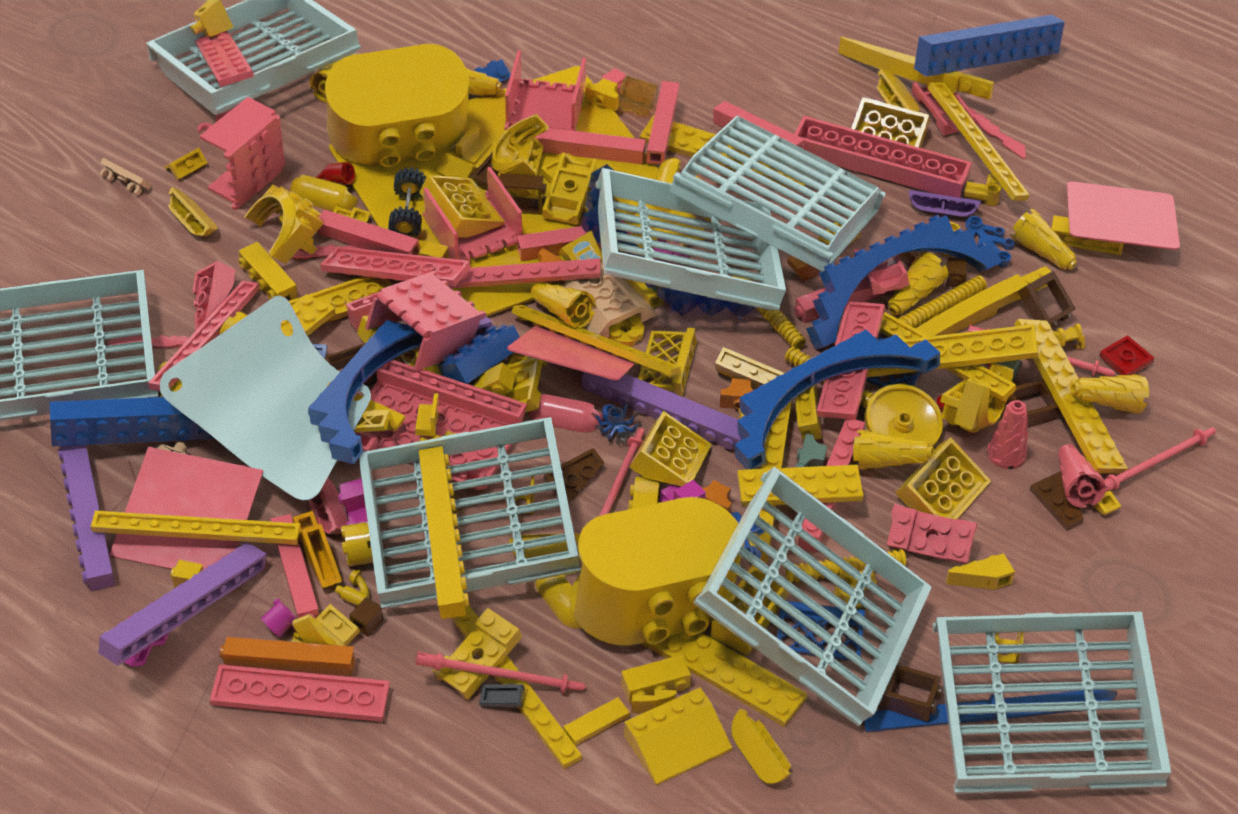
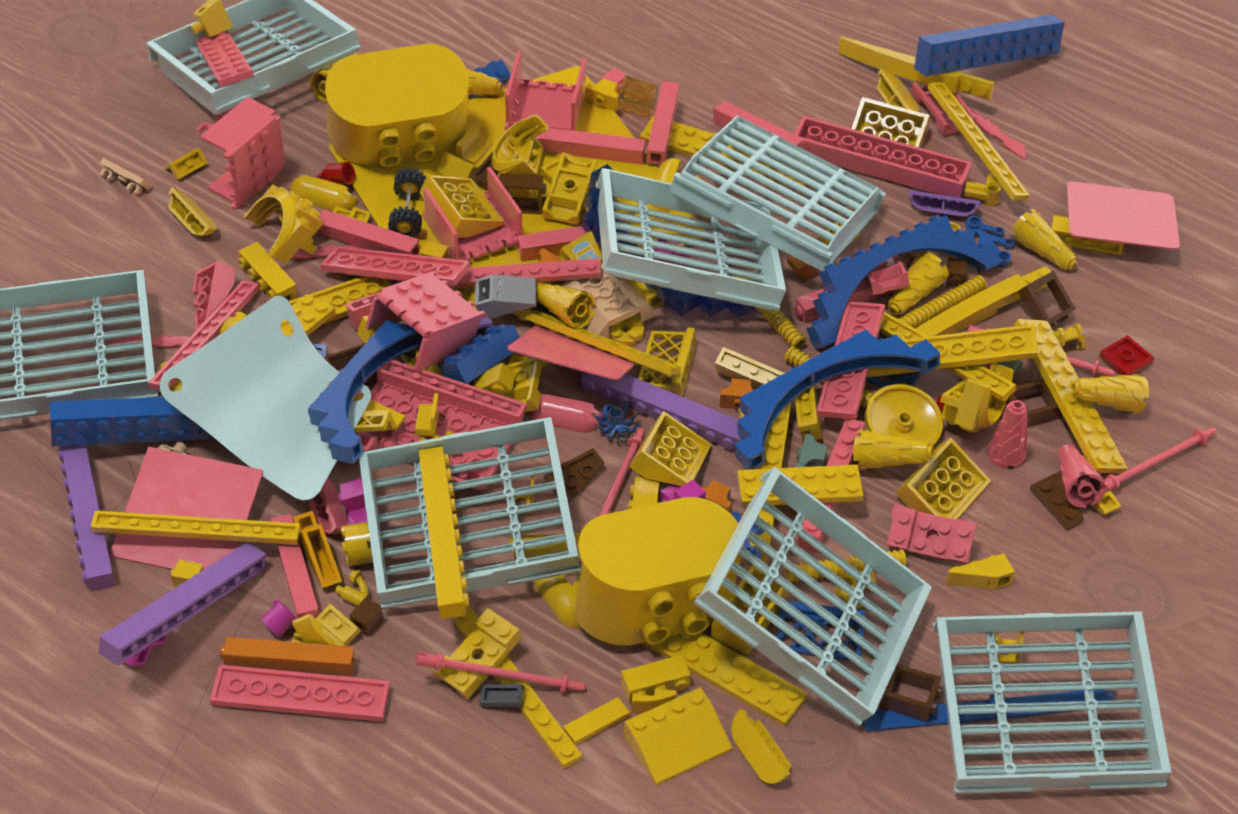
(504, 294): none -> light grey slope

